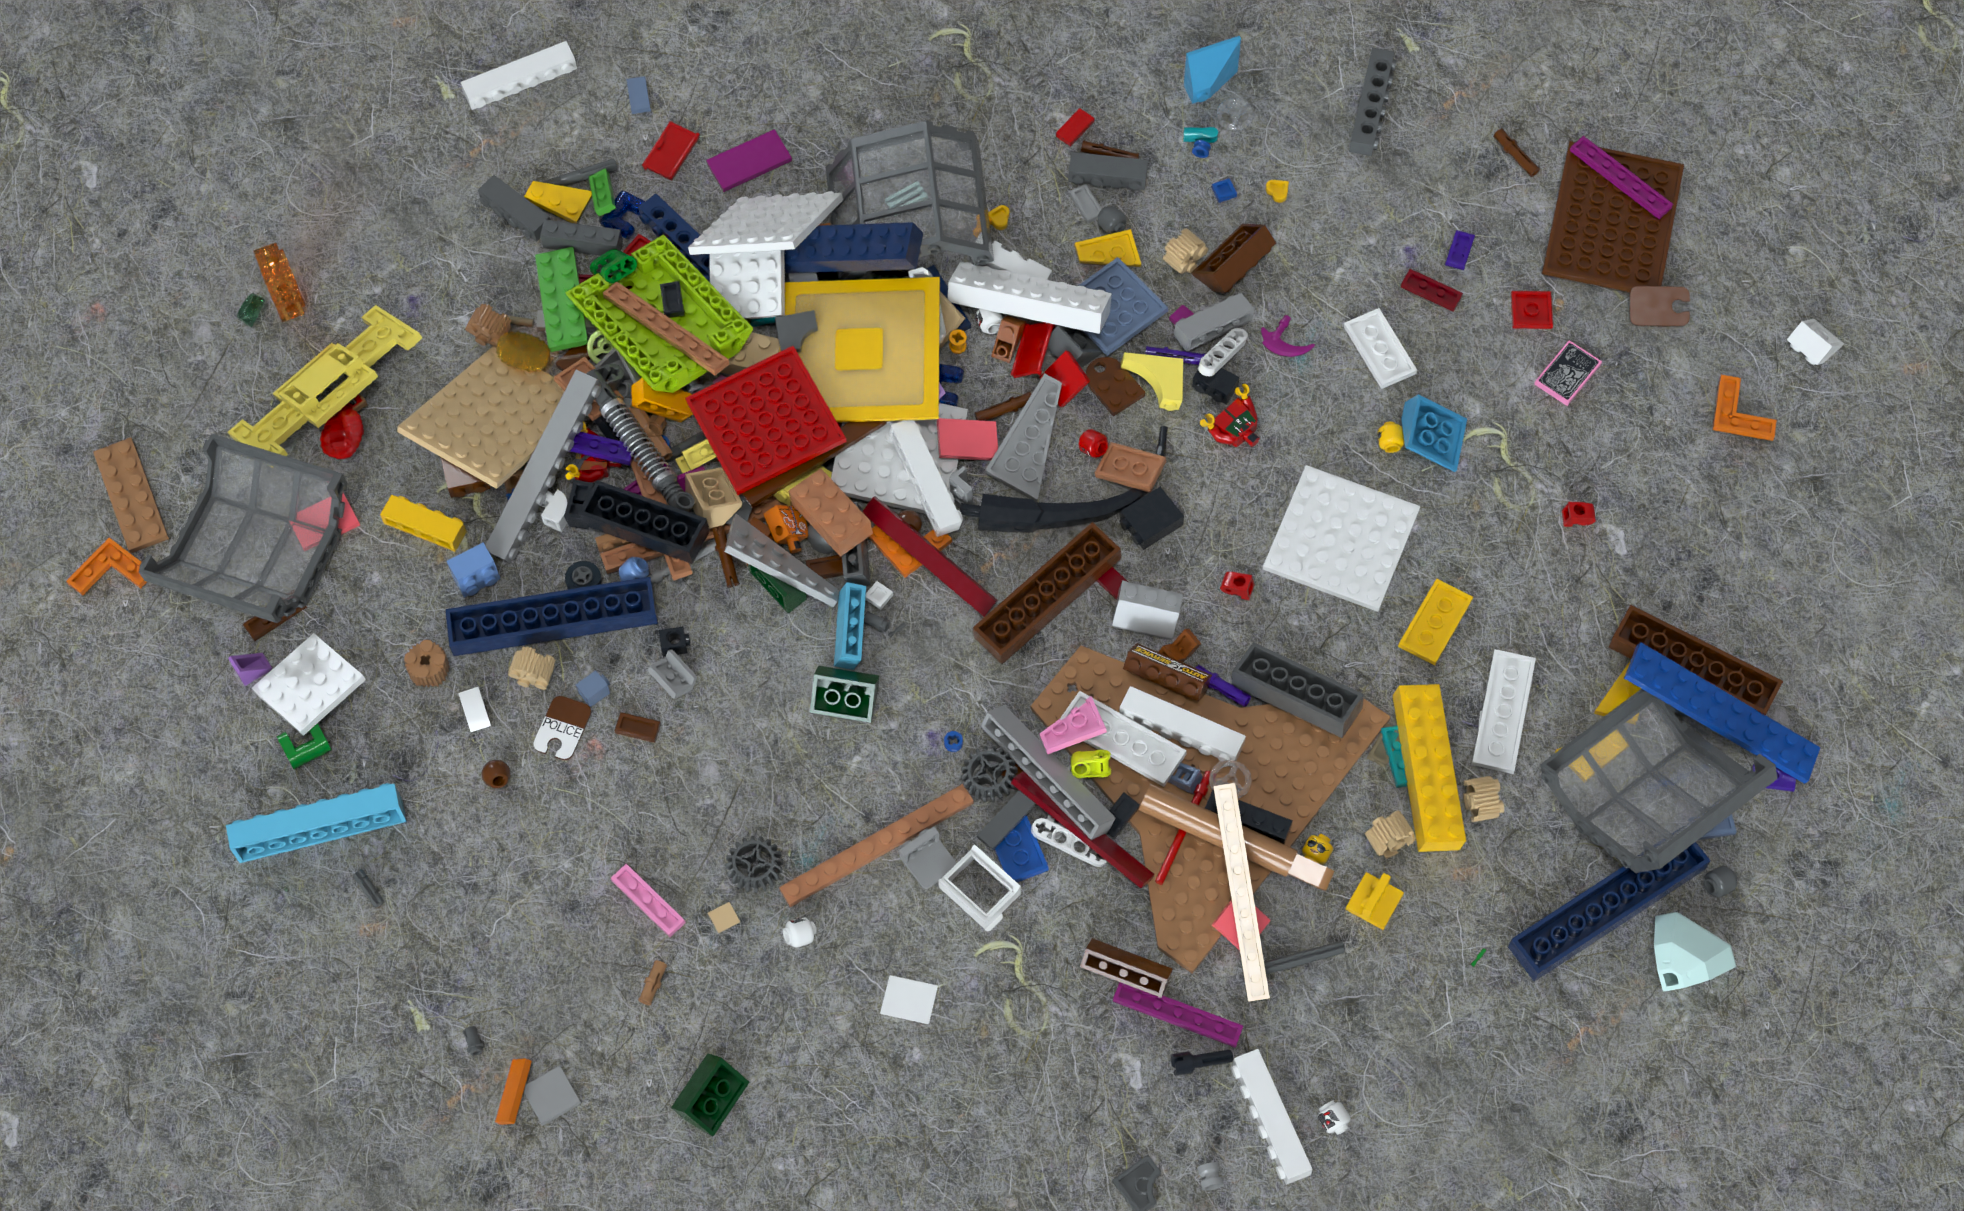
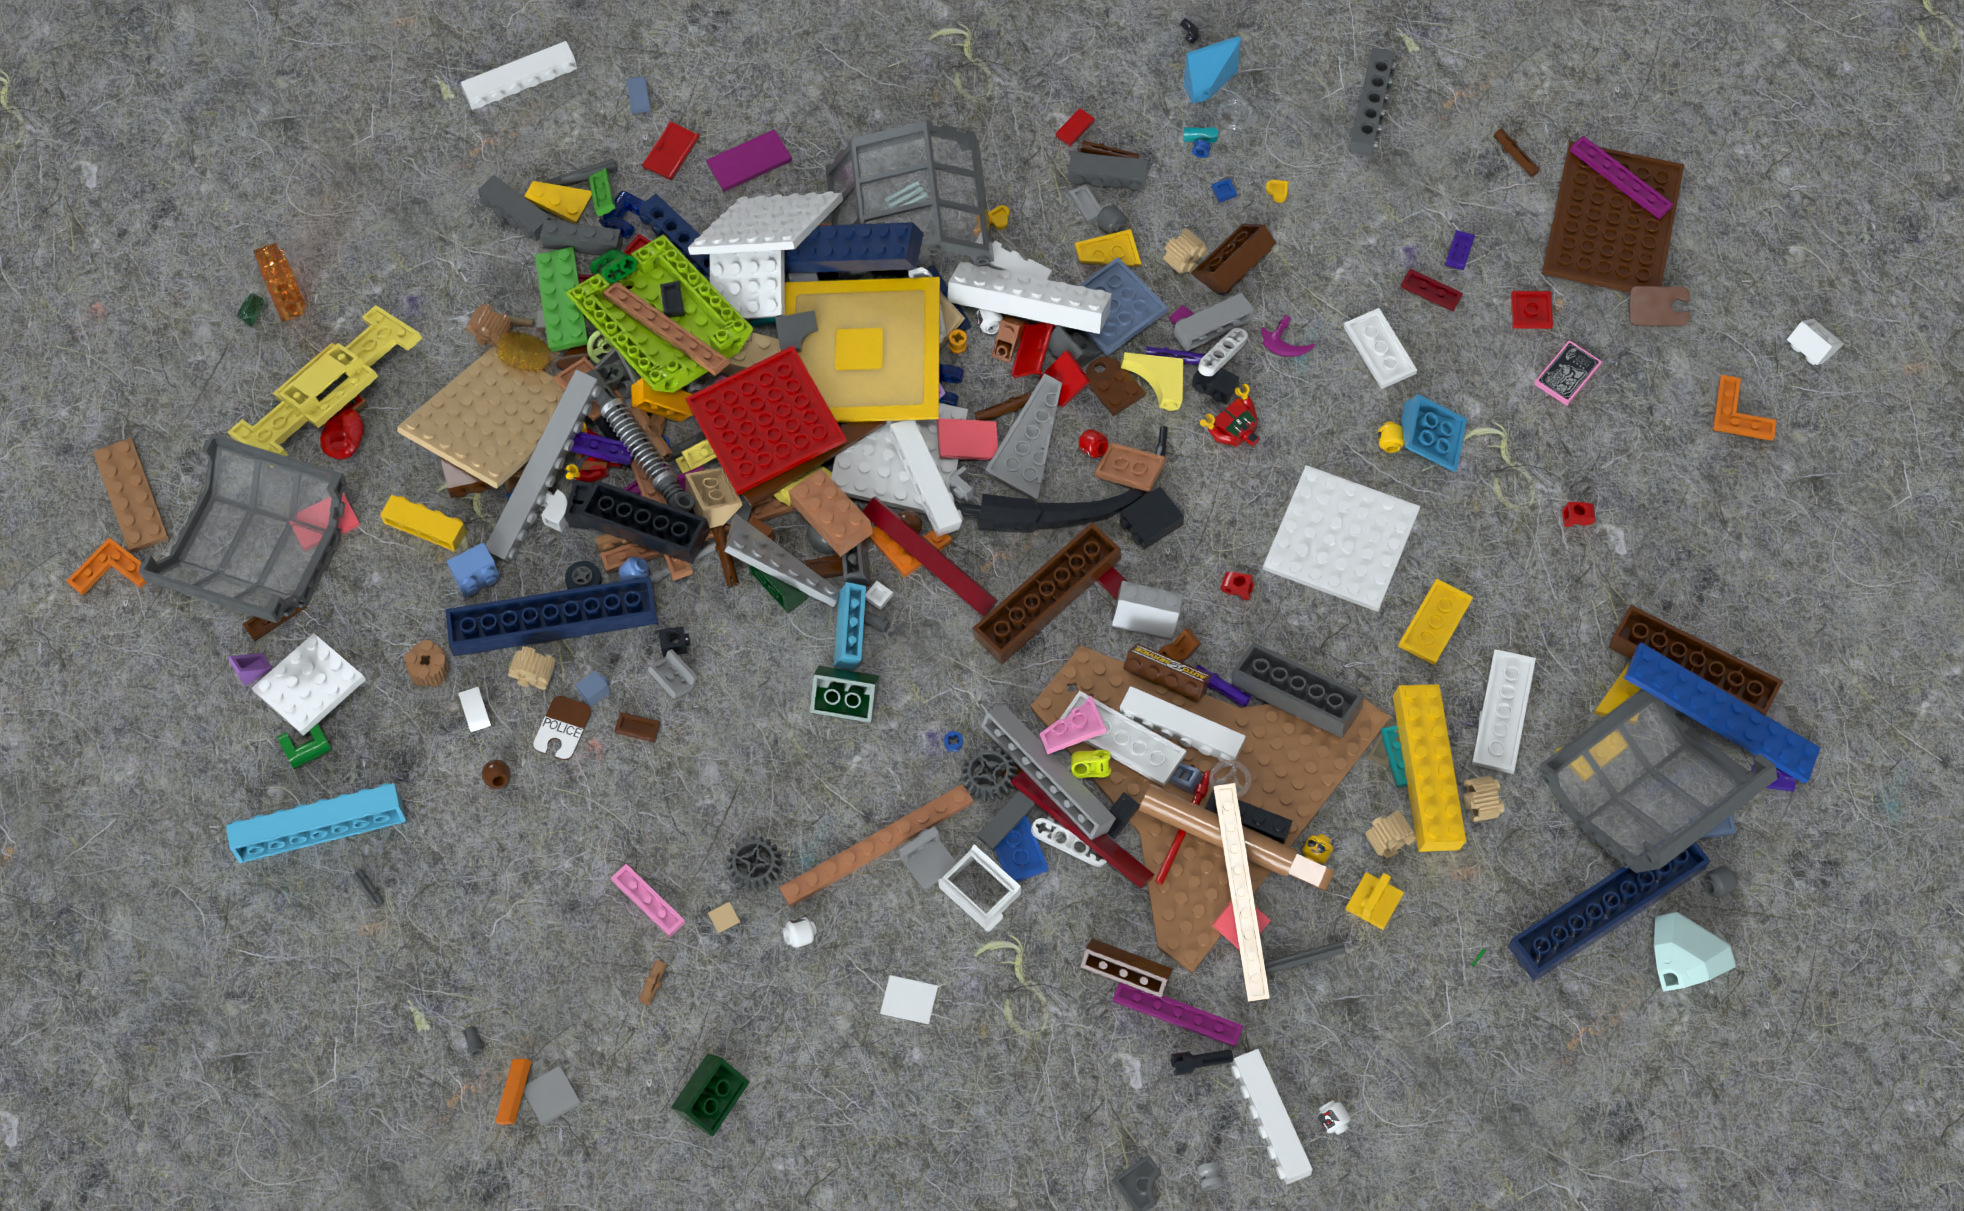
(787, 526): orange torso -> none
(1193, 33): none -> black arm

